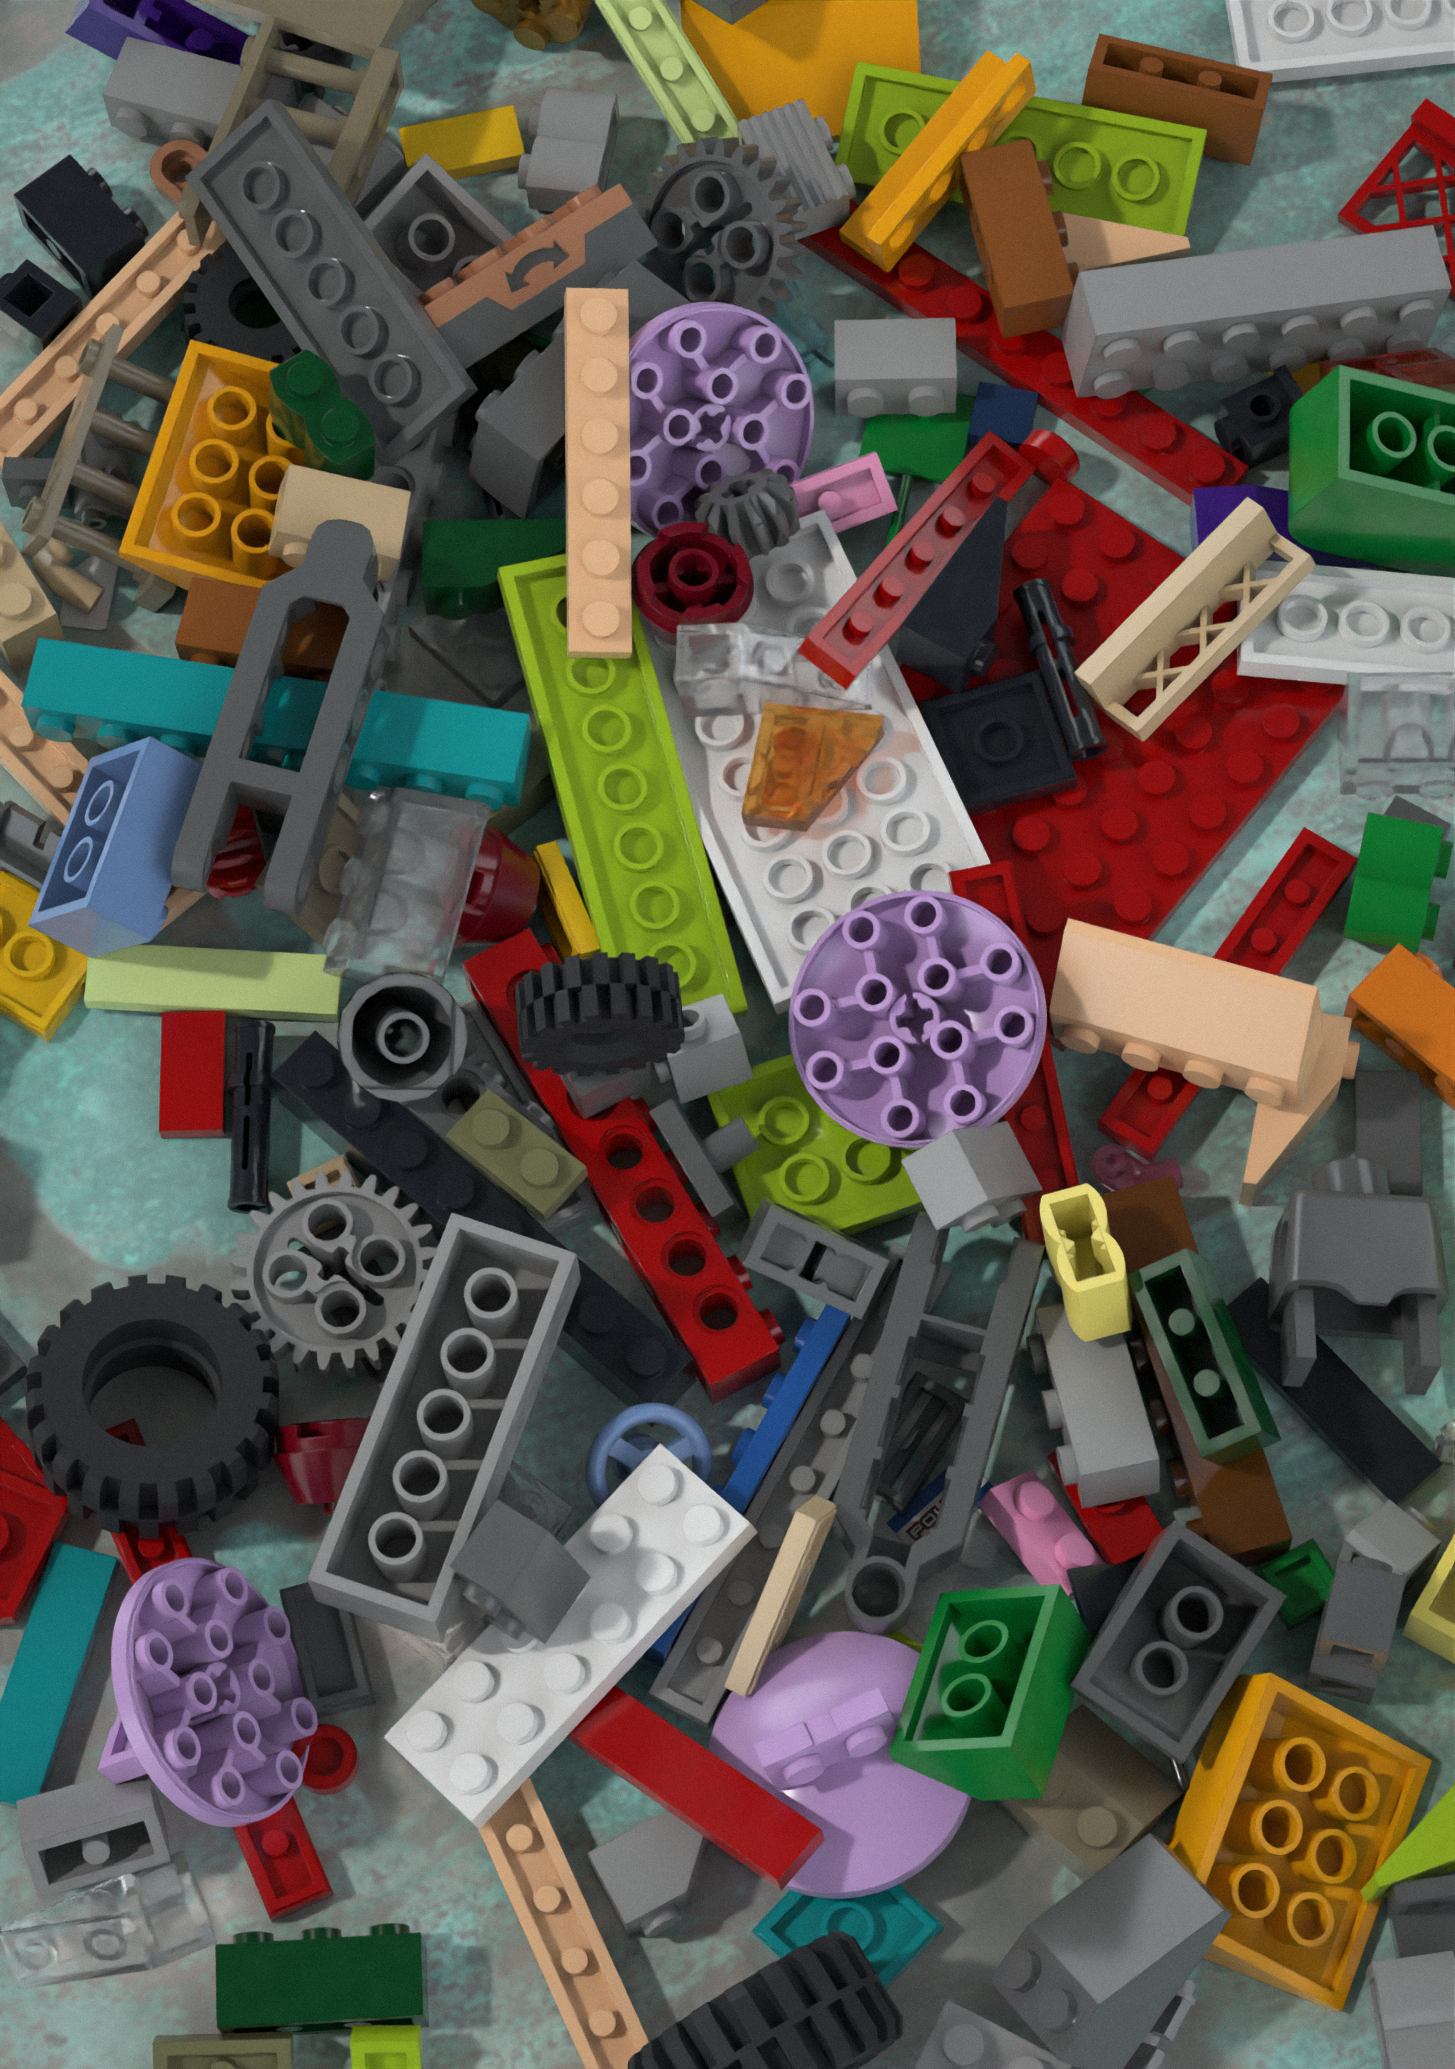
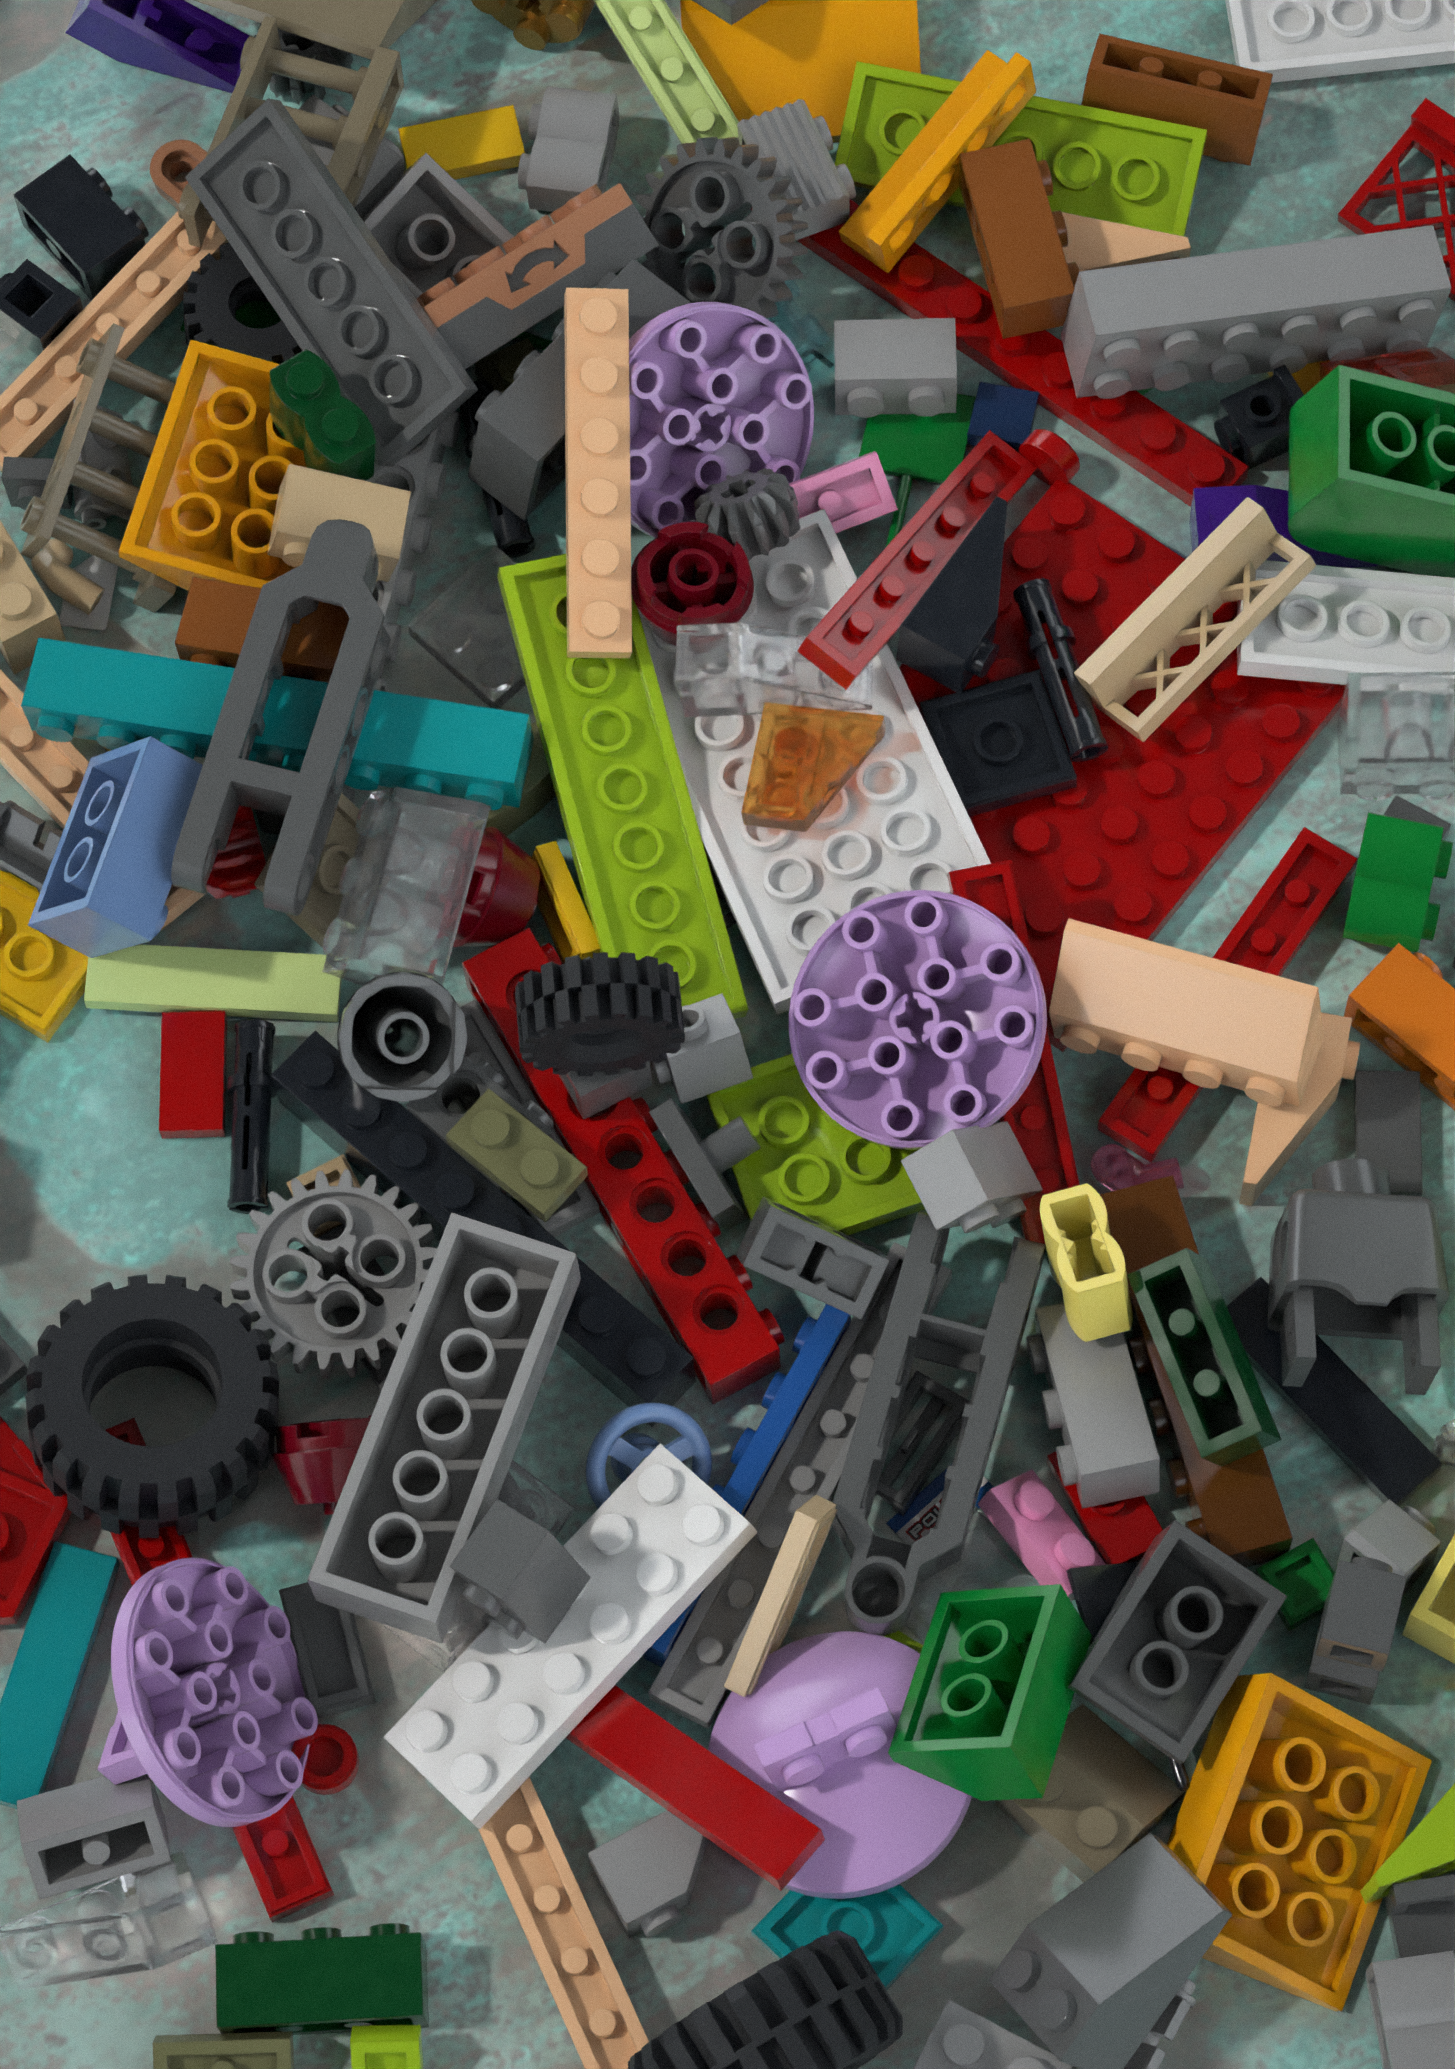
(176, 92): light grey brick -> none
(465, 558): dark green slope -> none

